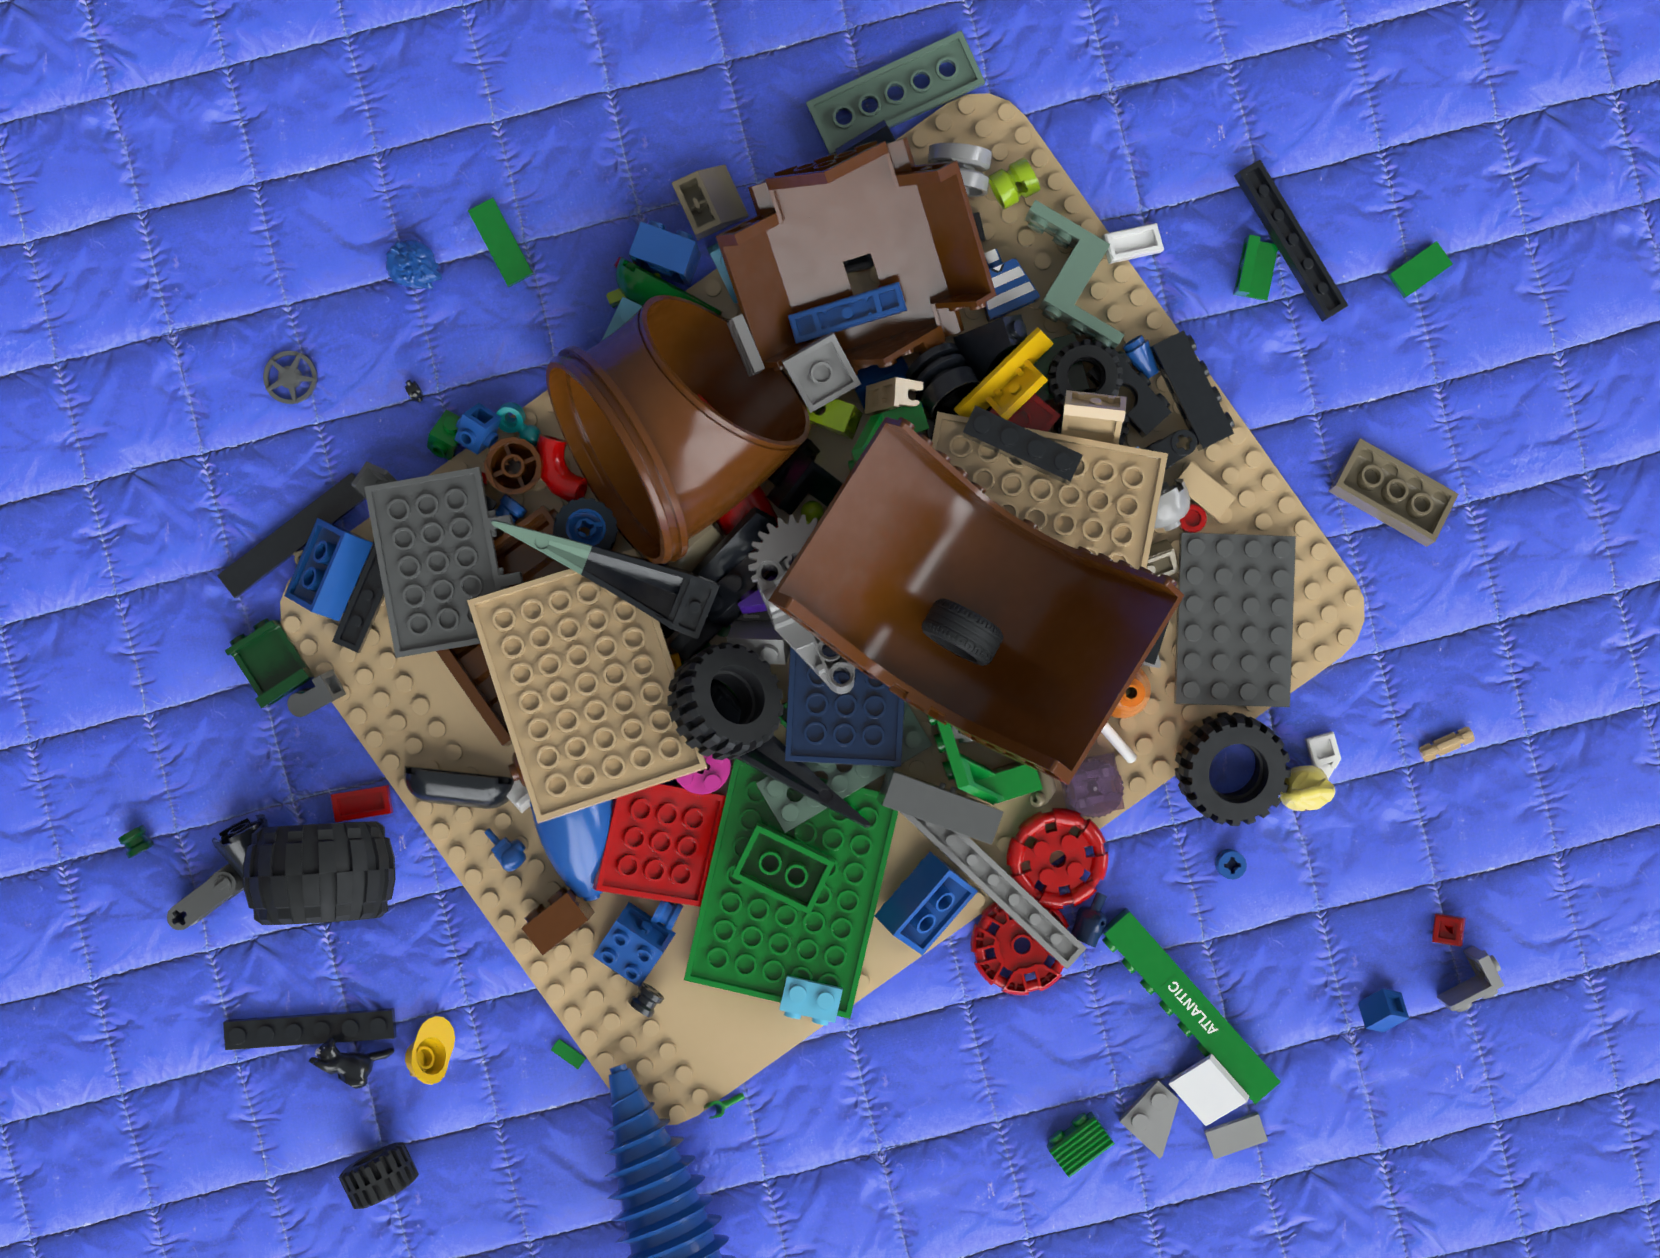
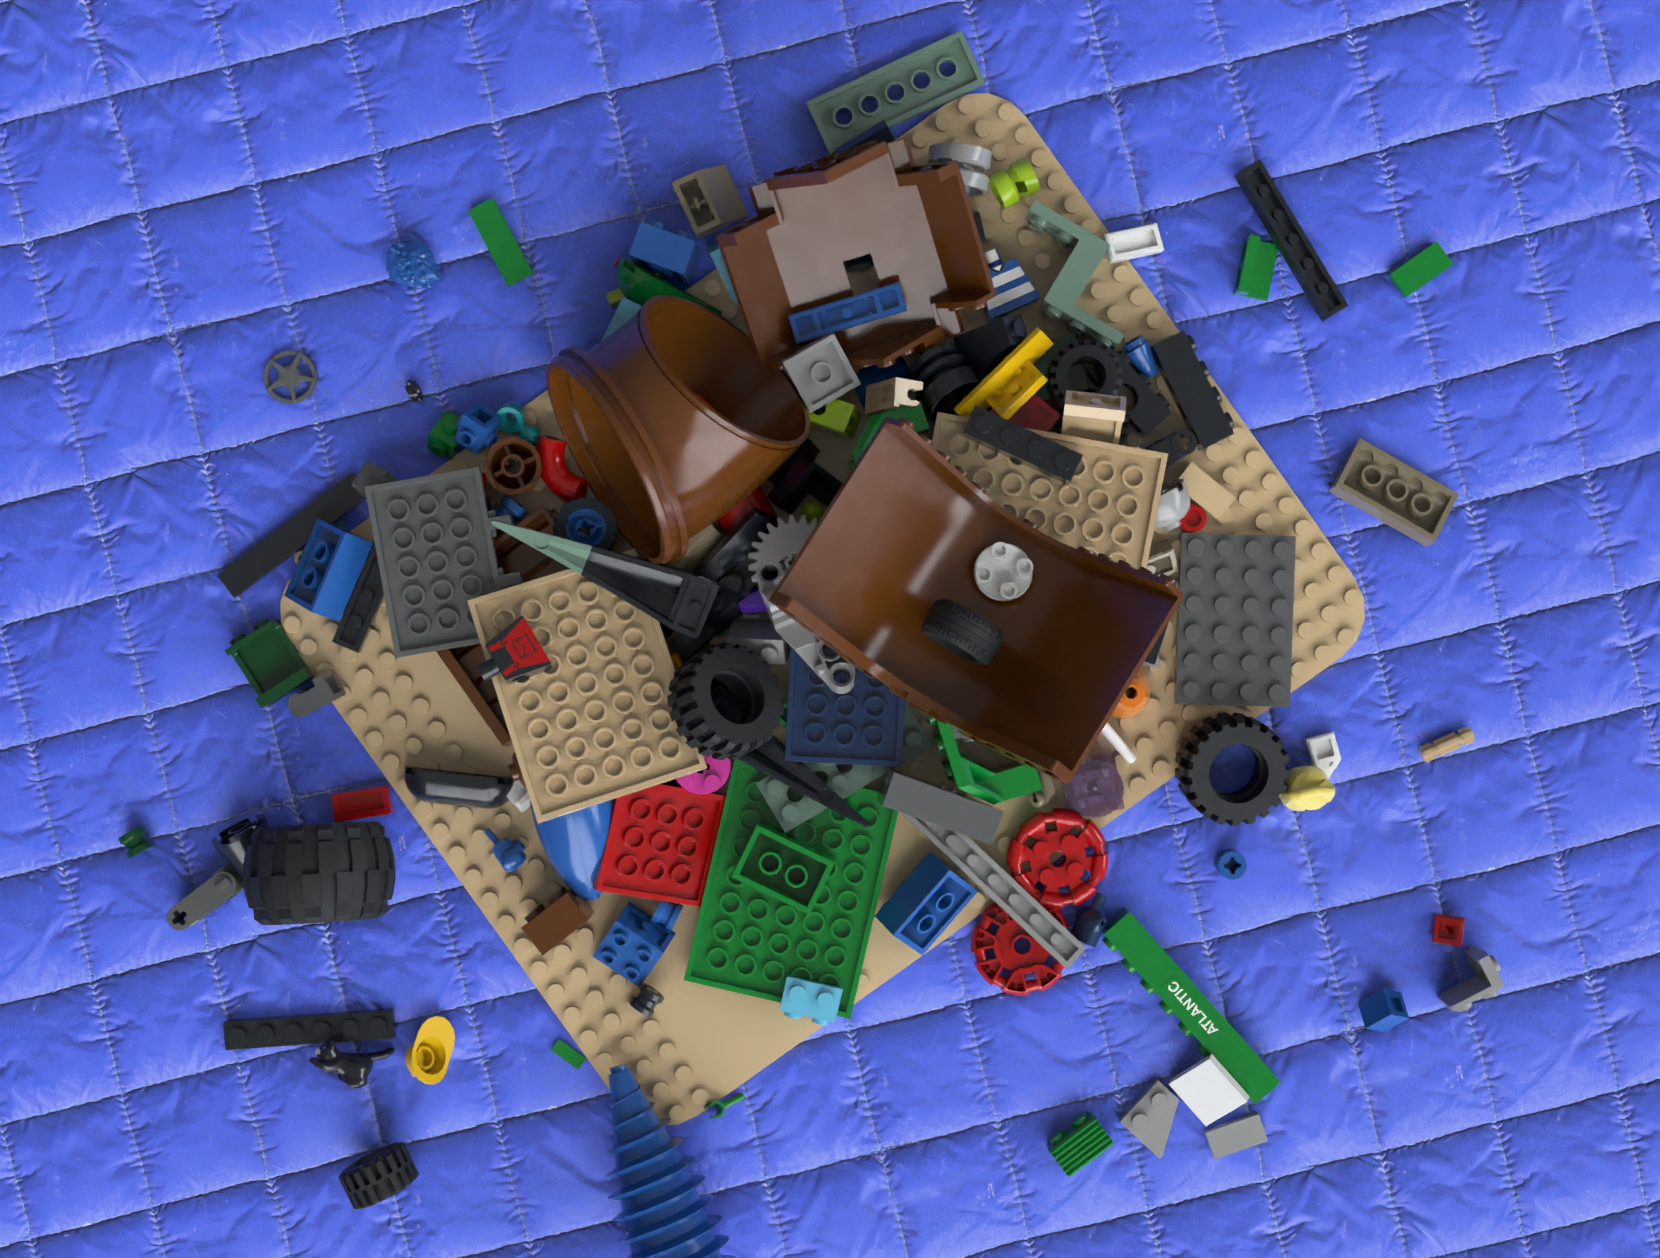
(514, 654): none -> torso
(745, 345): light grey tile -> none
(1003, 571): none -> white dish

